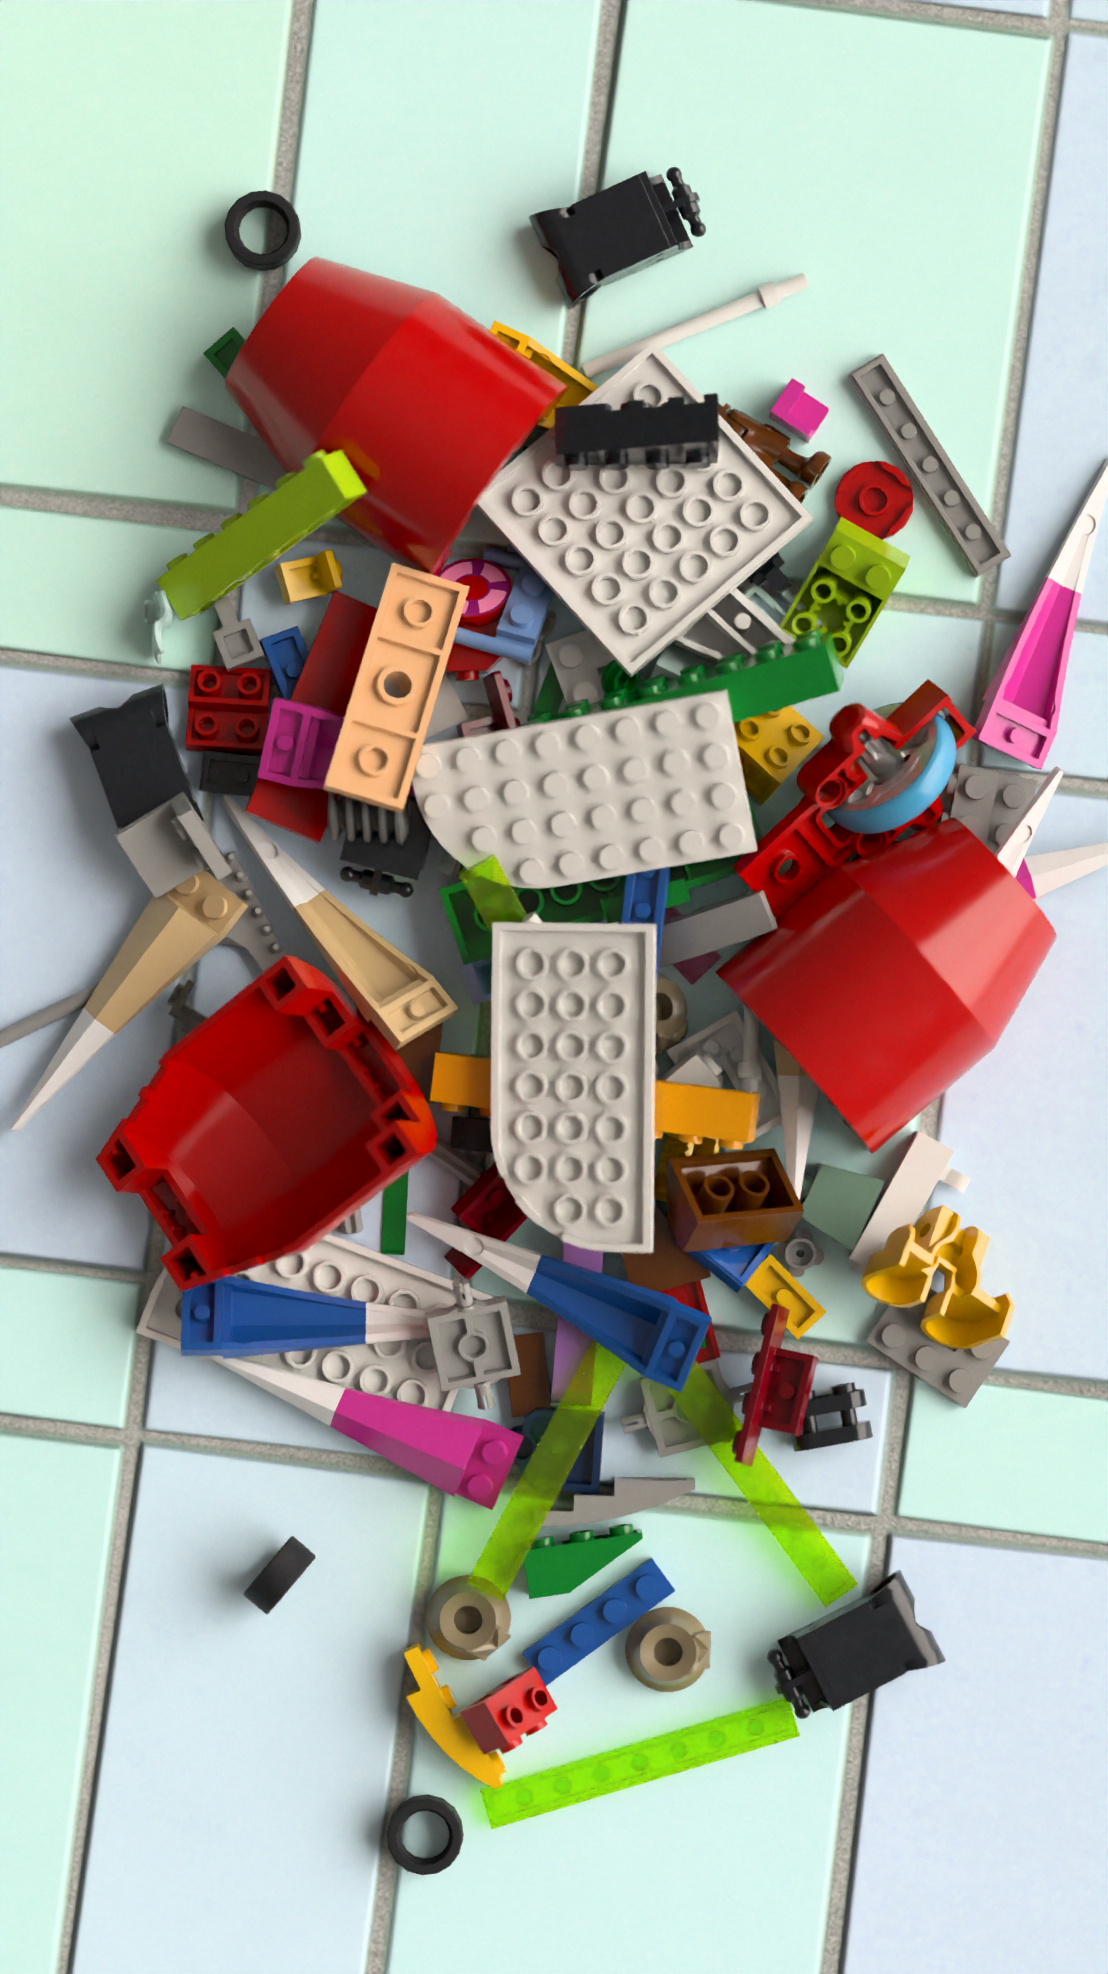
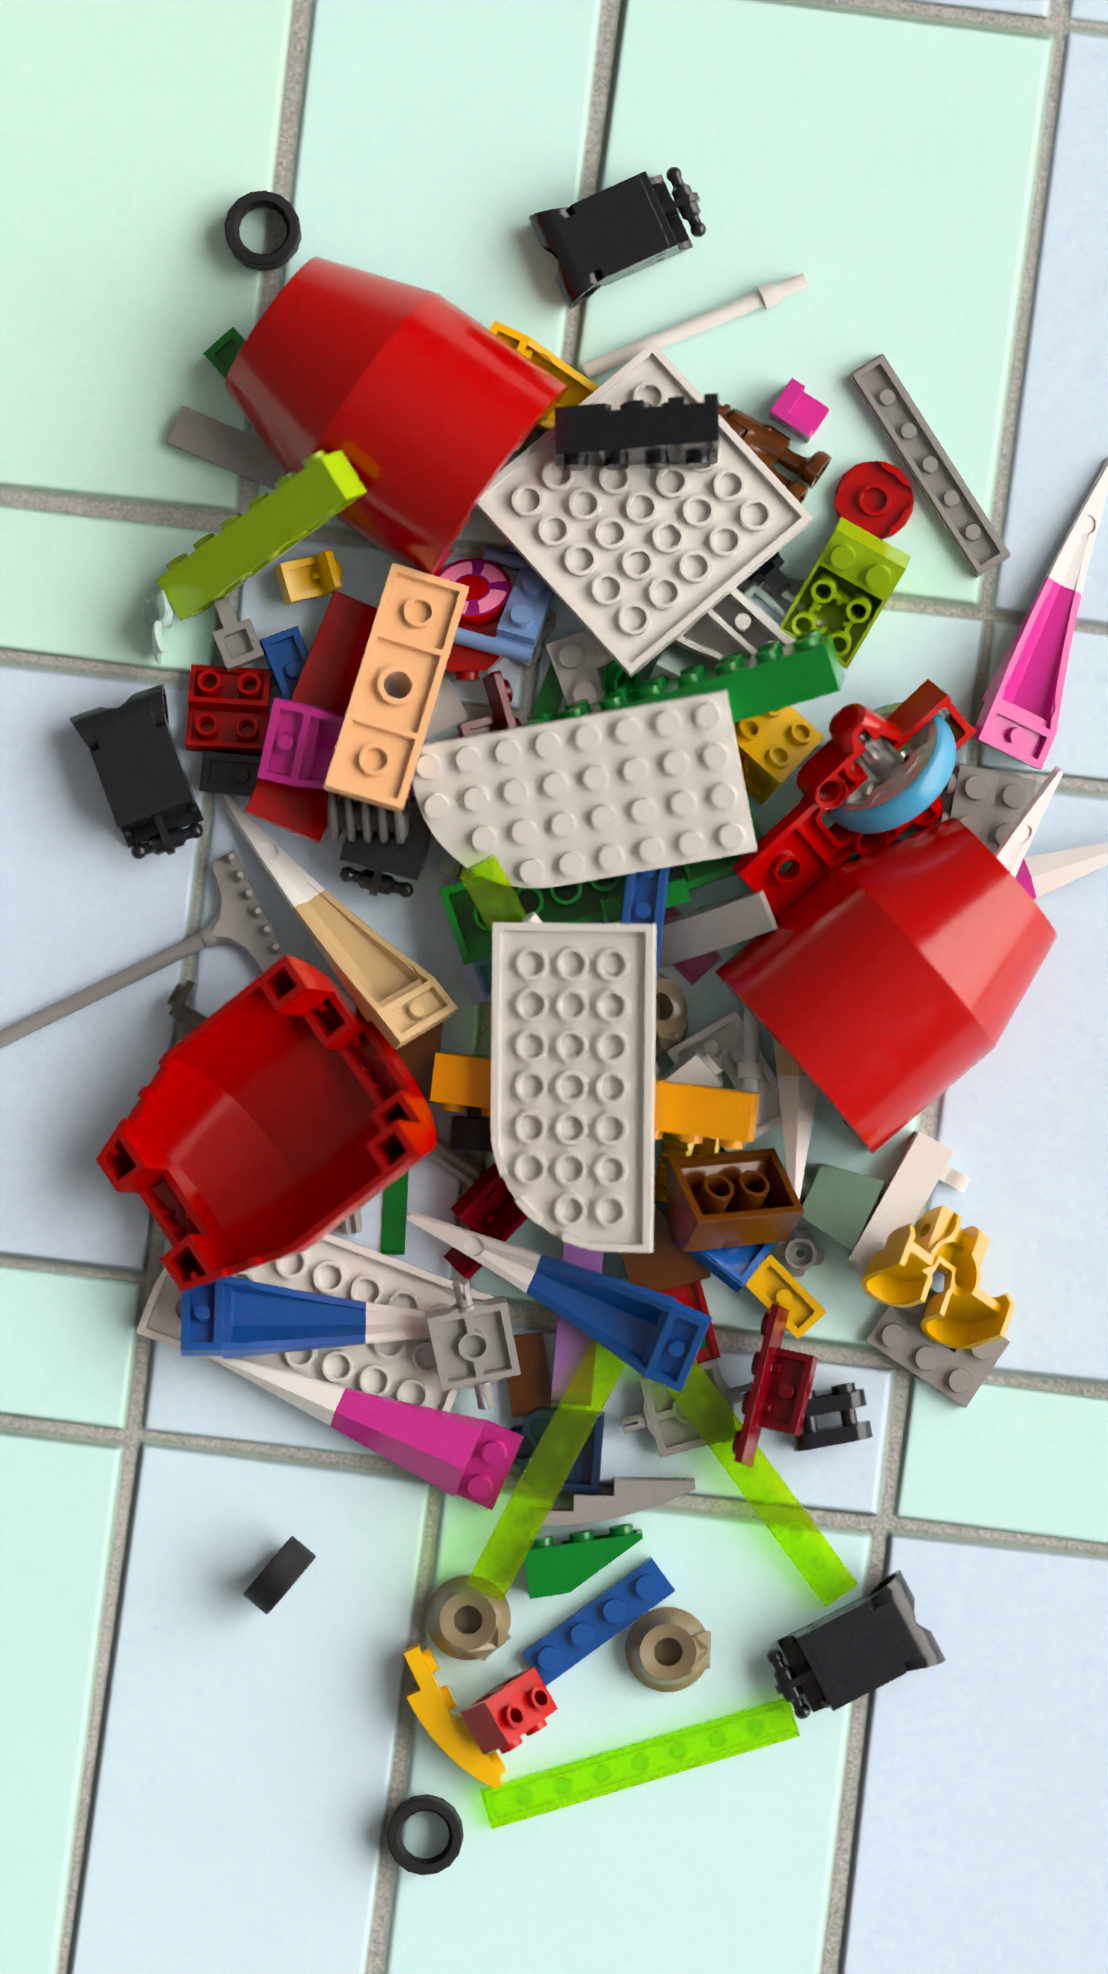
(158, 950): tan plate -> none
(171, 846): light grey bracket -> none

